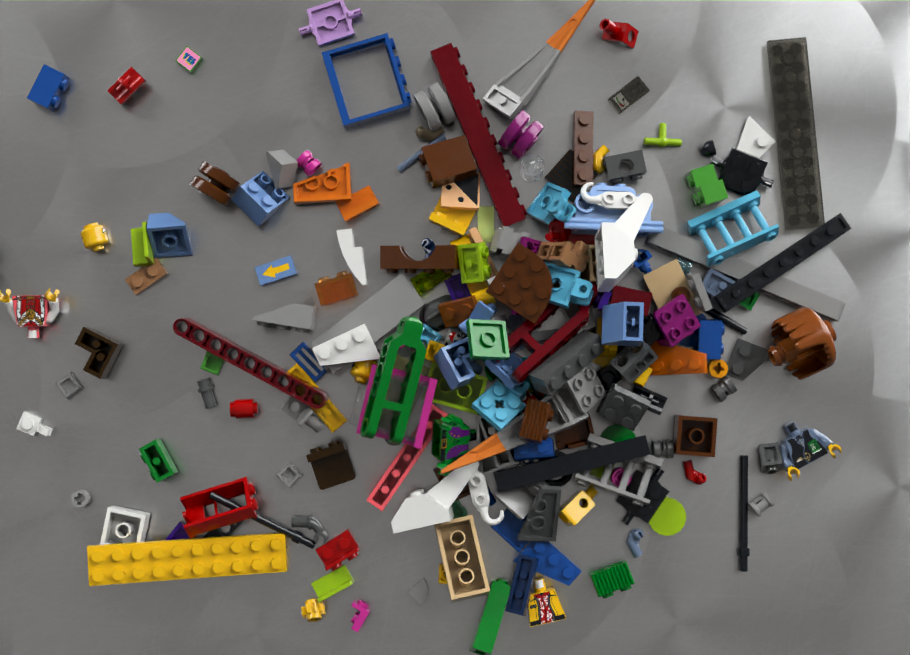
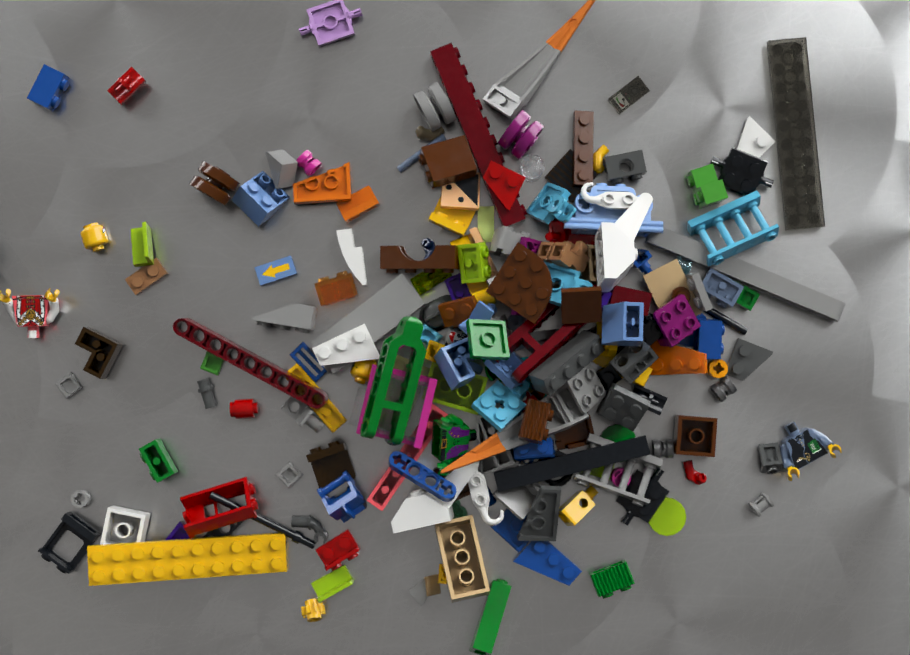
(32, 425): white plate -> none
(79, 528): none -> black window
(168, 236): medium blue slope -> none
(189, 59): tile -> none
(345, 505): none -> blue piece
(357, 47): blue window -> none
(359, 618): dark pink bracket -> none
(424, 473): none -> blue beam
(432, 585): none -> tan piece
(503, 183): none -> red wing
(522, 585): dark blue plate -> none
(544, 605): torso -> none
(581, 305): none -> reddish brown tile
(618, 32): red bracket -> none
(633, 541): sand blue arm -> none
(662, 141): lime piece -> none
(708, 148): black hinge -> none
(743, 550): black bar -> none
(782, 262): black tile -> none
(804, 341): dark orange piece -> none

